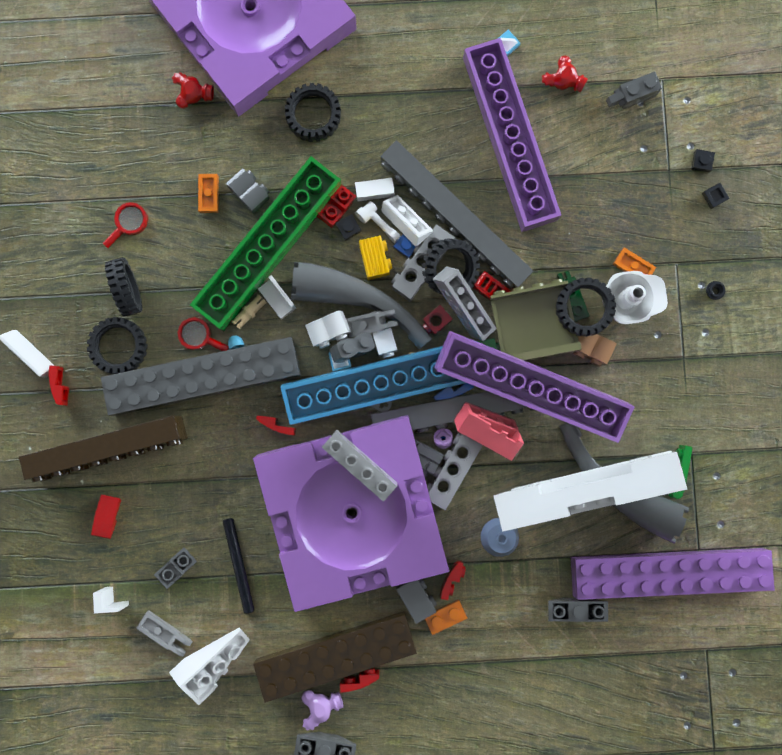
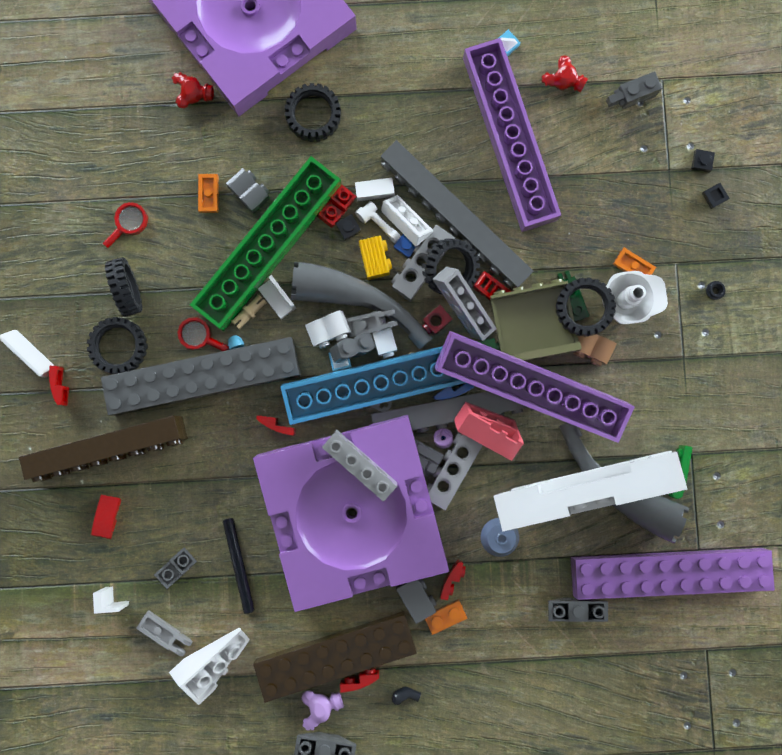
(404, 693): none -> black arm

